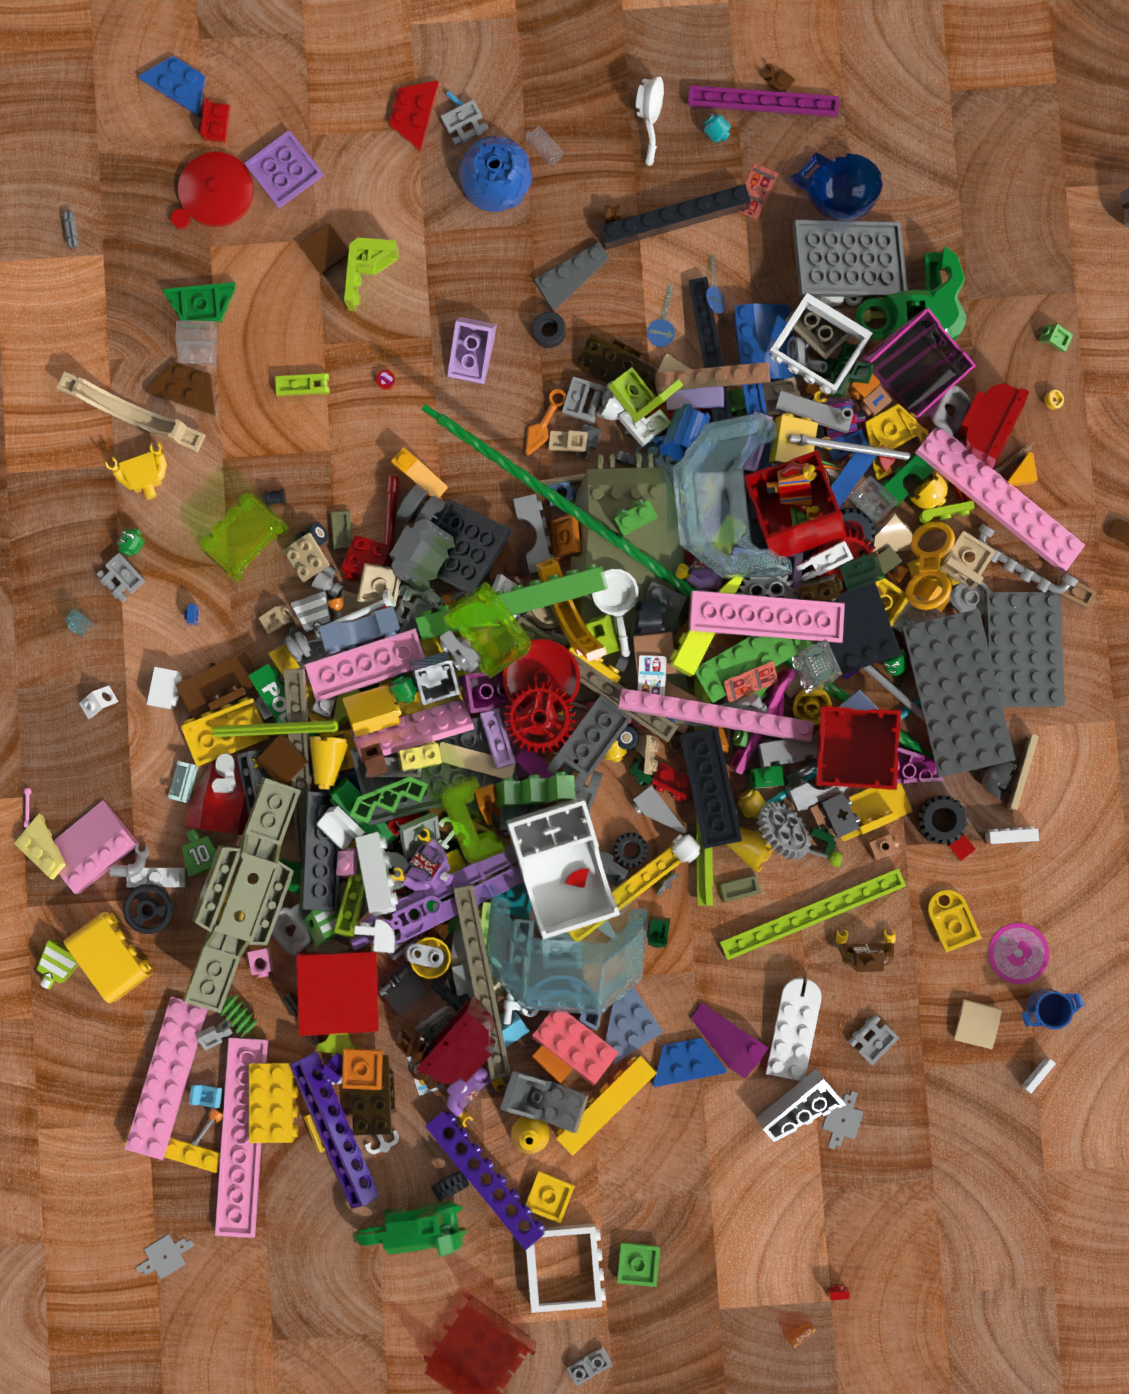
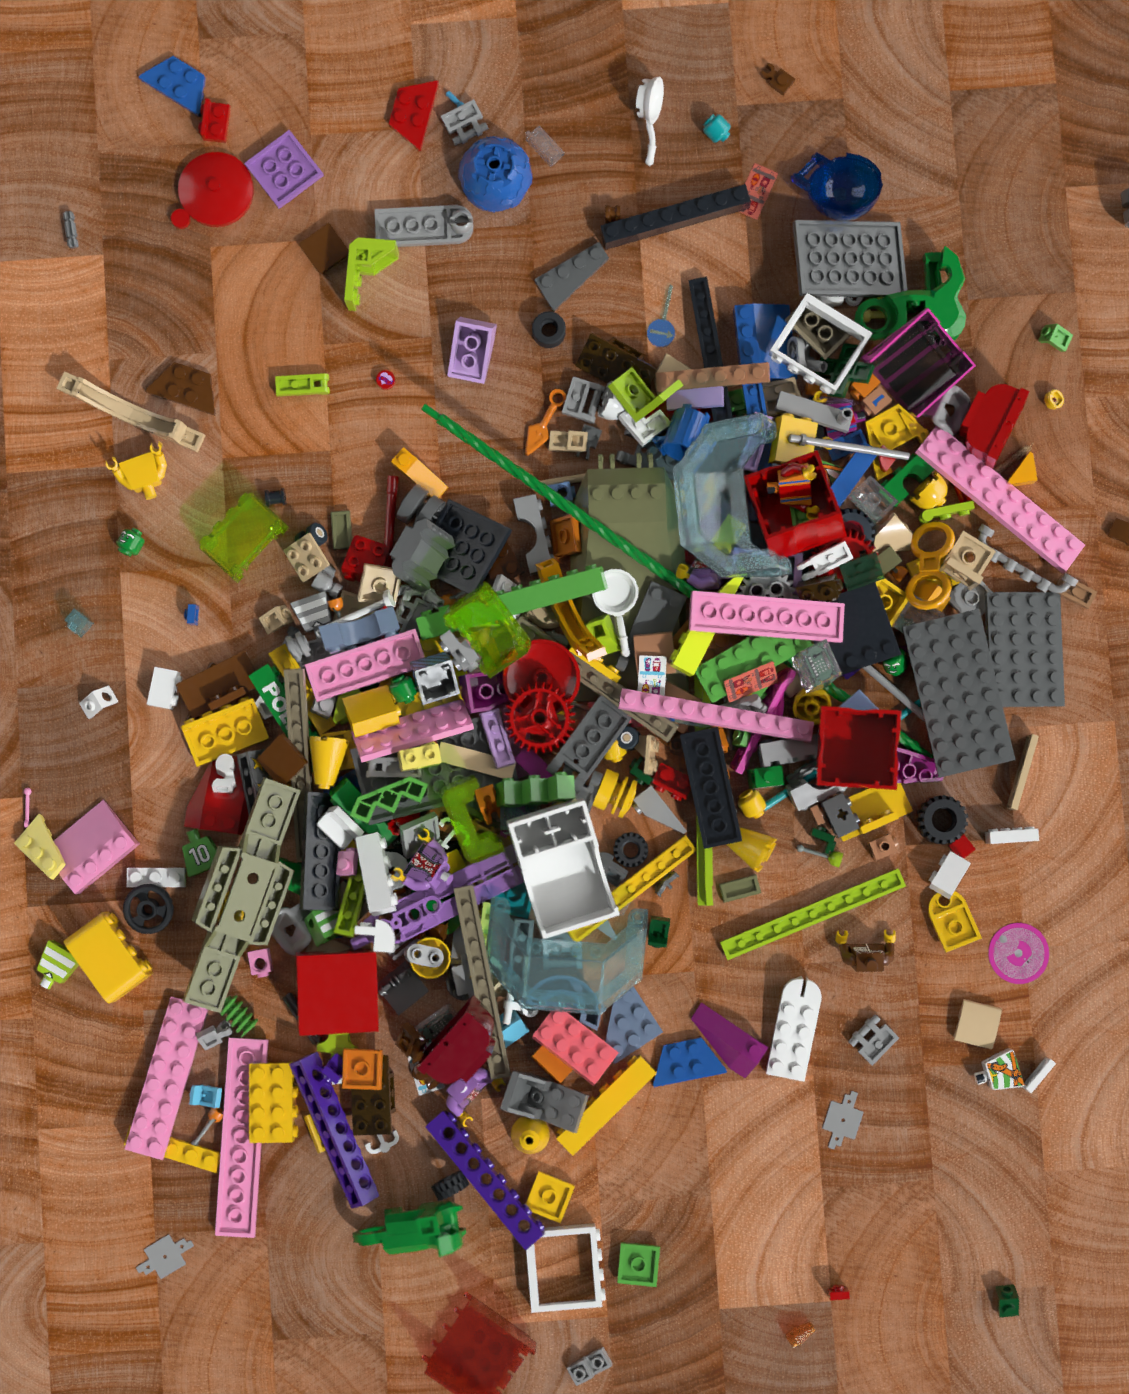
(125, 573): light grey plate -> none
(131, 869): light grey piece -> none
(183, 782): light aqua hinge -> none
(196, 342): clear slope -> none
(201, 301): green wing -> none
(275, 728): lime axle -> none
(374, 760): copper brick -> none
(424, 225): none -> light grey plate
(446, 994): black axle -> none
(578, 878): red tile -> none
(615, 793): none -> yellow wheel
(635, 518): bright green brick -> none
(649, 615): black cylinder -> none
(685, 848): white head -> none
(714, 296): clear light blue piece -> none
(763, 101): magenta plate -> none
(784, 830): light grey gear -> none
(800, 1106): light grey wedge -> none
(949, 875): none -> white brick
(997, 778): dark grey cylinder -> none
(1000, 1071): none -> torso
(1007, 1301): none -> dark green bracket
(1051, 1008): blue container -> none

